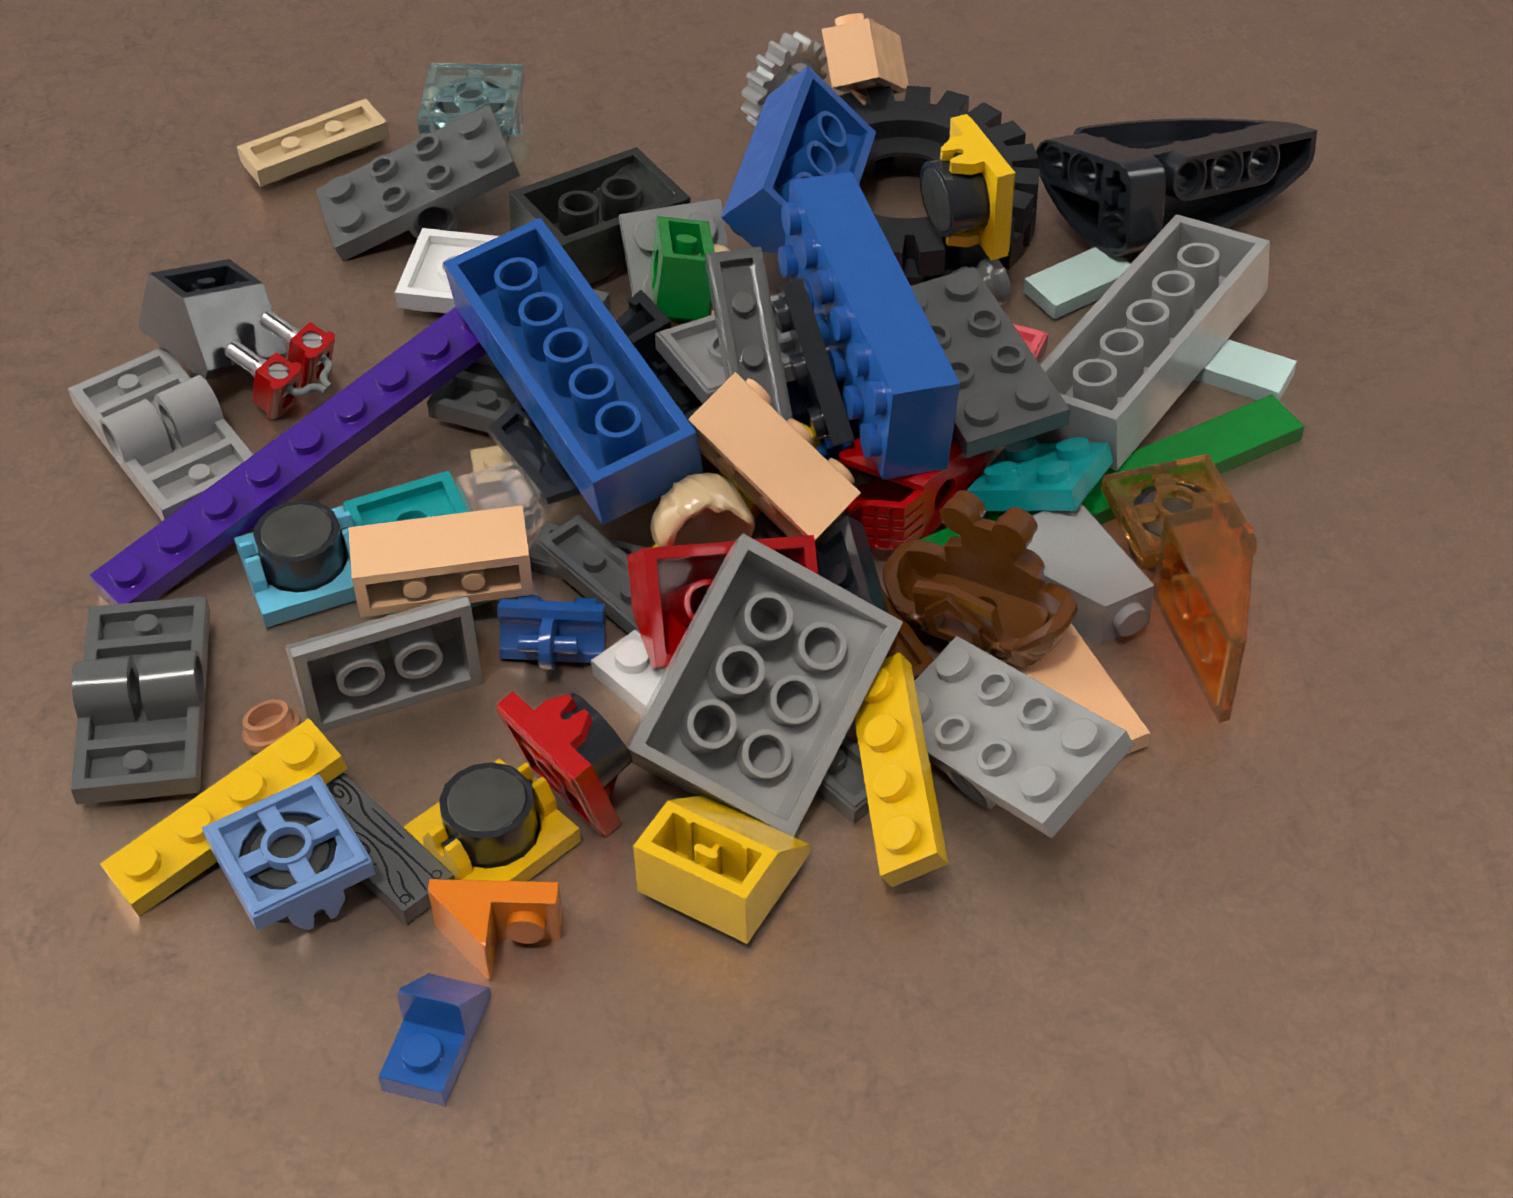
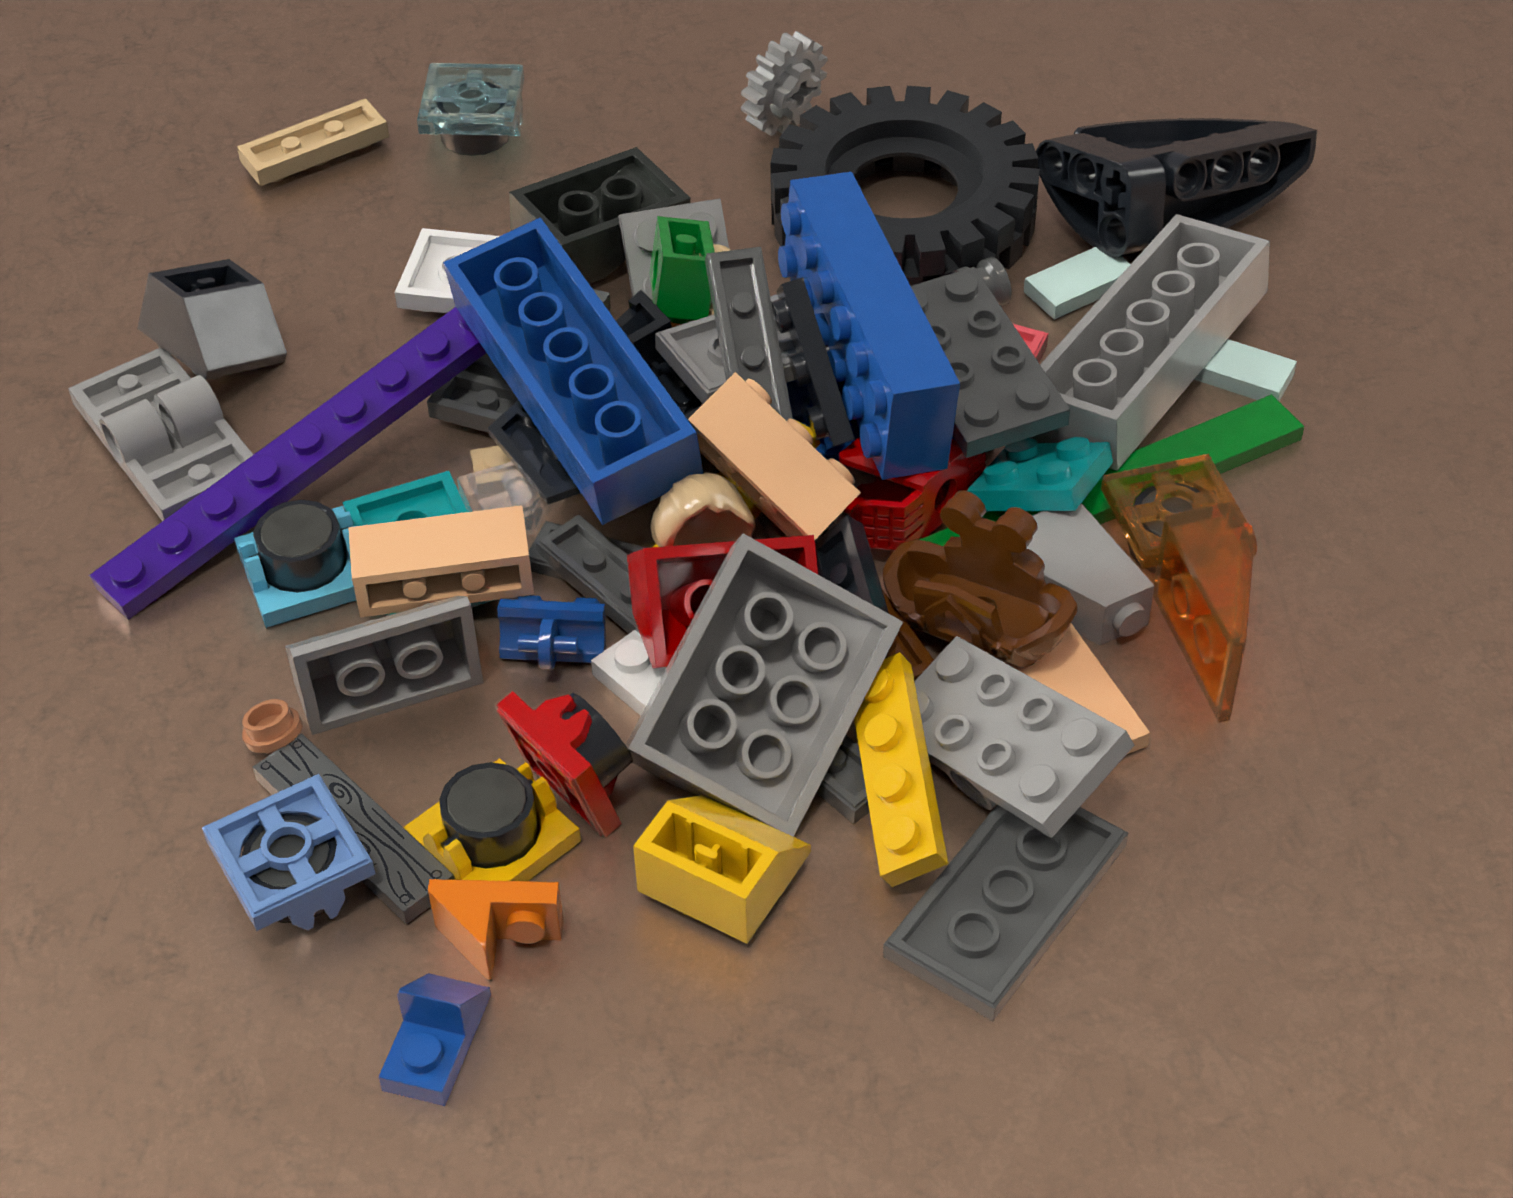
(141, 700): dark grey plate -> none
(176, 846): yellow plate -> none
(279, 378): piece -> none
(417, 184): dark grey plate -> none
(798, 135): blue slope -> none
(864, 56): light nougat brick -> none
(969, 190): piece -> none
(1002, 905): none -> dark grey tile

